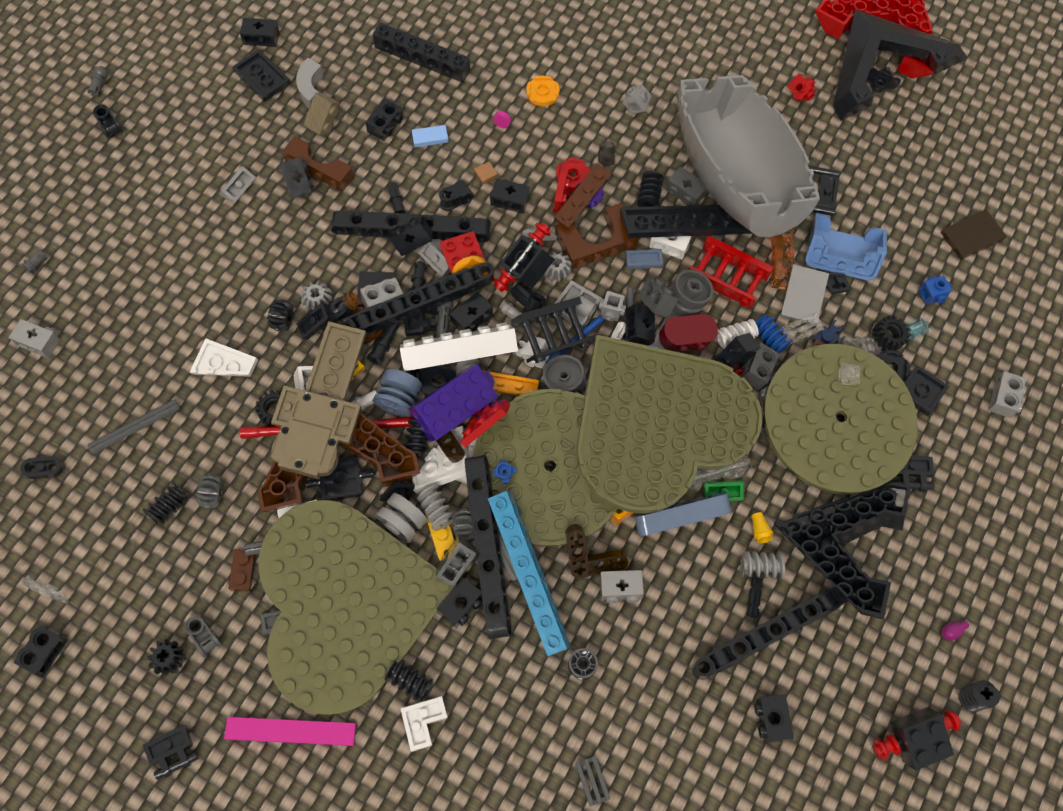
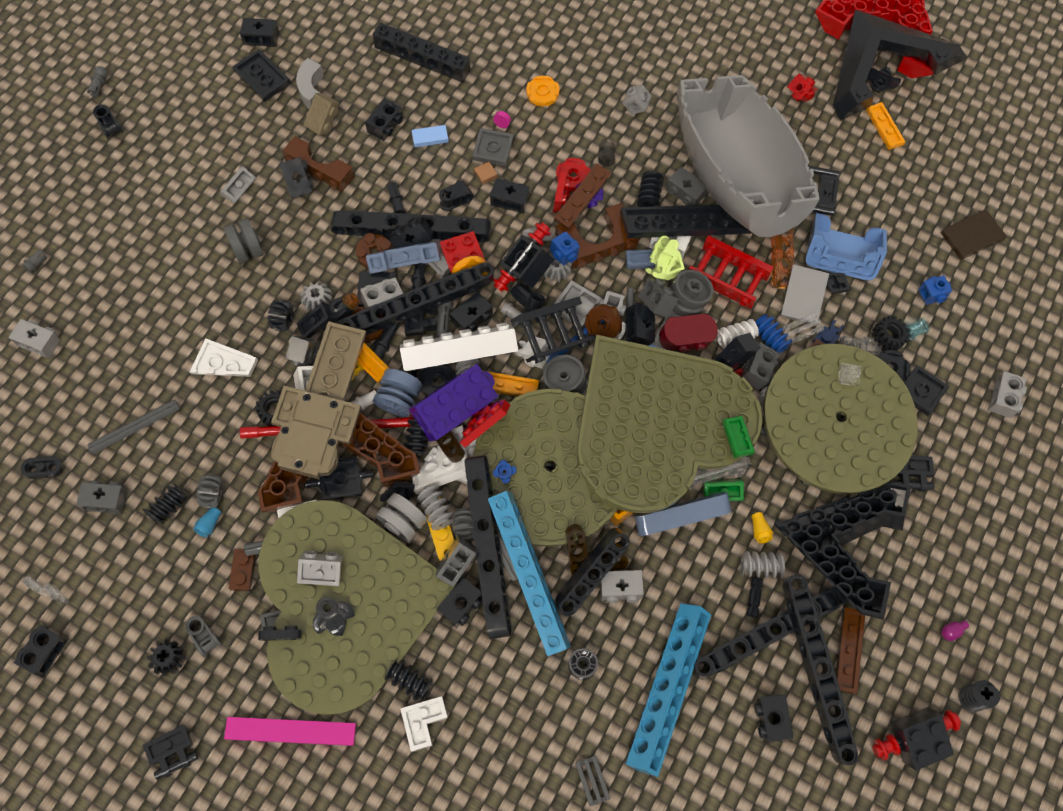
(102, 497): none -> dark grey brick
(207, 522): none -> dark azure cone
(245, 240): none -> dark grey wheel
(271, 634): none -> black plate
(302, 350): none -> brick
(319, 568): none -> light grey bracket
(334, 619): none -> black plate
(369, 242): none -> reddish brown plate
(371, 363): none -> light orange tile
(403, 256): none -> sand blue slope
(493, 147): none -> dark grey plate
(564, 248): none -> blue brick
(591, 581): none -> black beam
(607, 313): none -> reddish brown plate
(666, 259): none -> yellowish green piece
(668, 690): none -> dark azure brick
(738, 437): none -> green plate
(823, 685): none -> black beam
(850, 650): none -> reddish brown plate
(885, 126): none -> light orange tile

